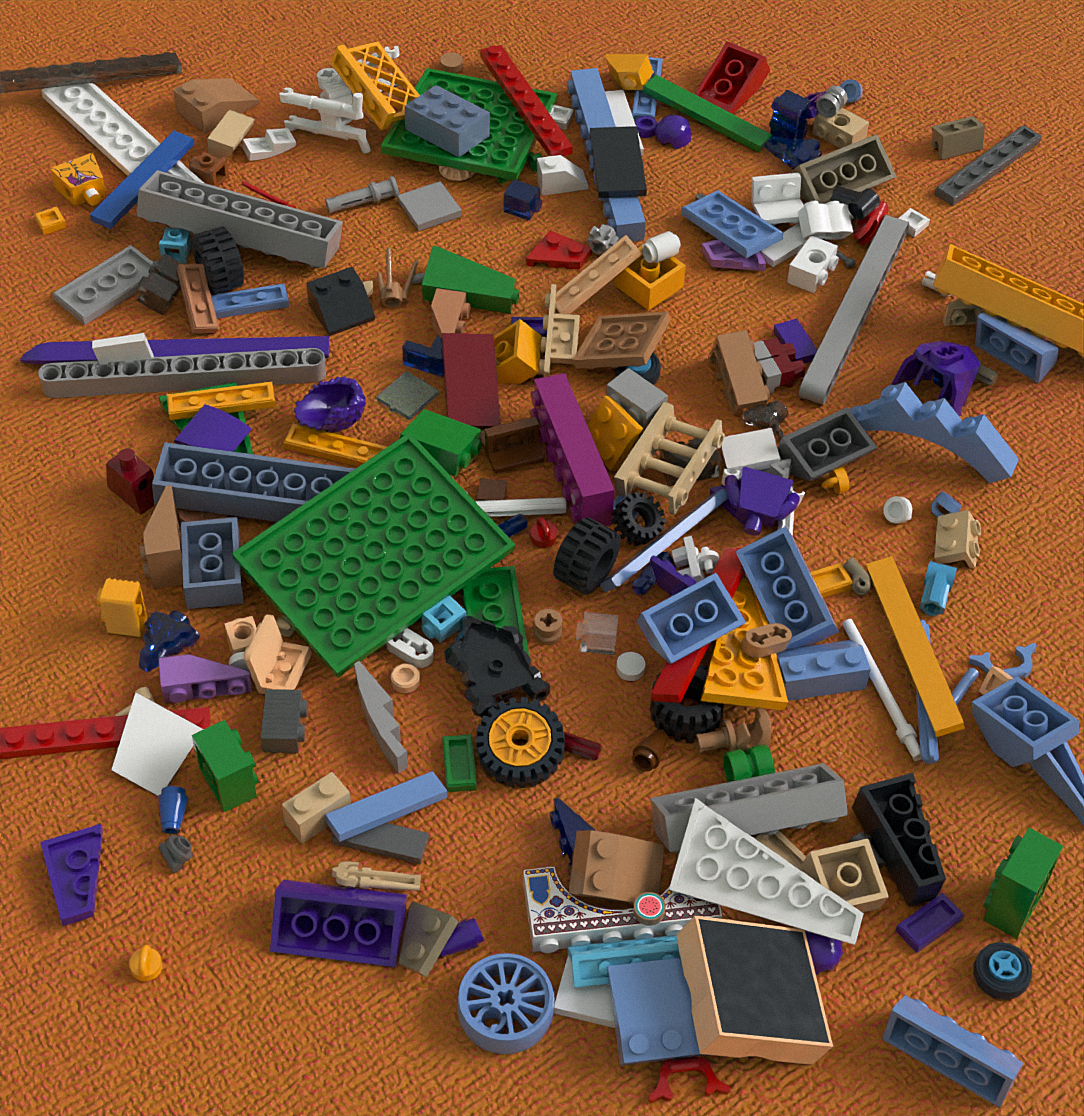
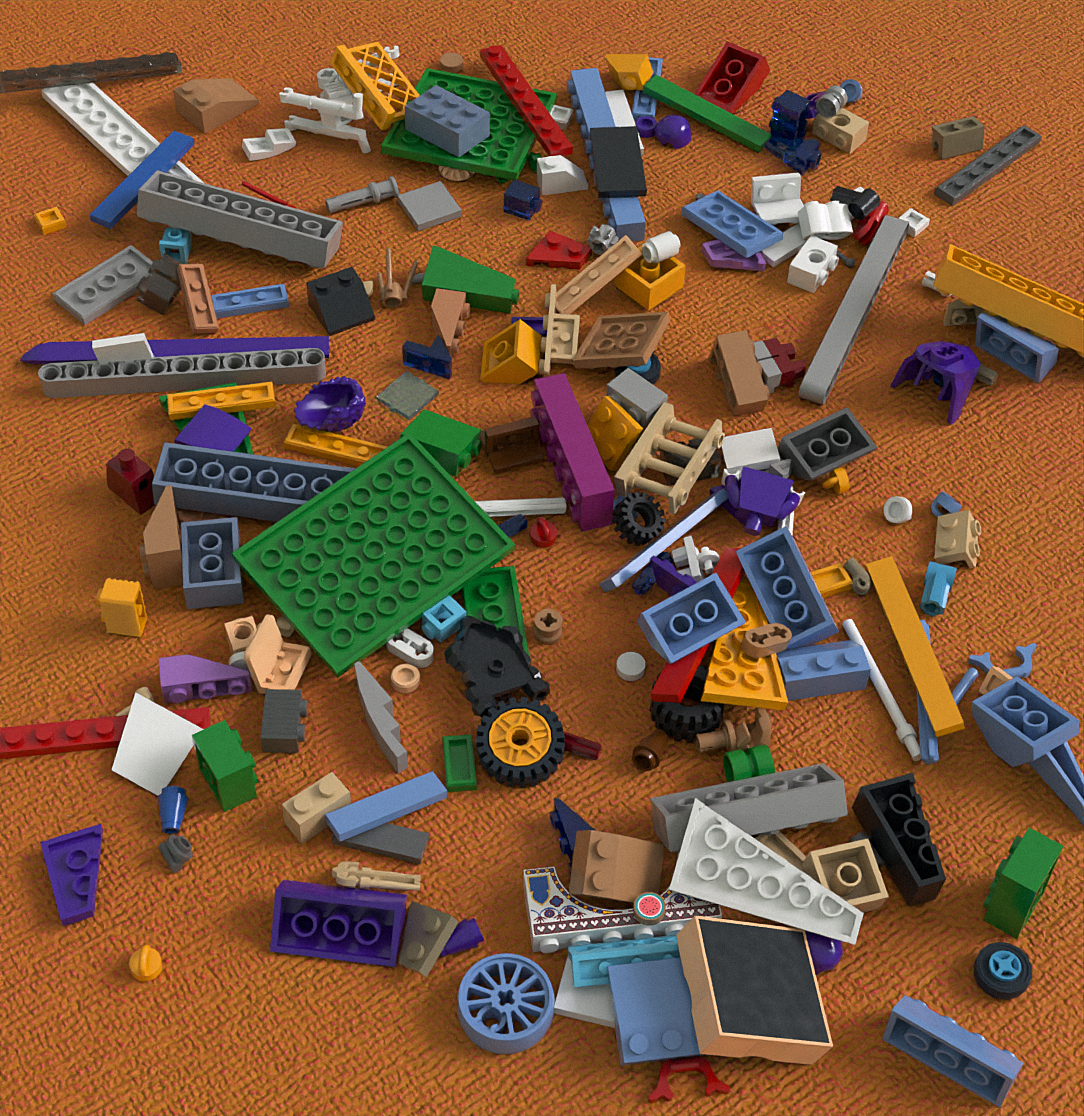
(79, 180): light orange torso -> none
(165, 637): clear blue rock -> none
(210, 169): dark orange brick -> none
(220, 259): black tyre -> none
(228, 134): tan brick -> none
(470, 379): dark red tile -> none
(491, 490): reddish brown tile -> none
(586, 555): black tyre -> none
(598, 633): clear brick -> none
(767, 417): clear smoke animal -> none
(793, 333): dark purple tile -> none
(851, 167): dark tan slope -> none
(929, 922): dark purple tile -> none
(937, 422): medium blue arch -> none

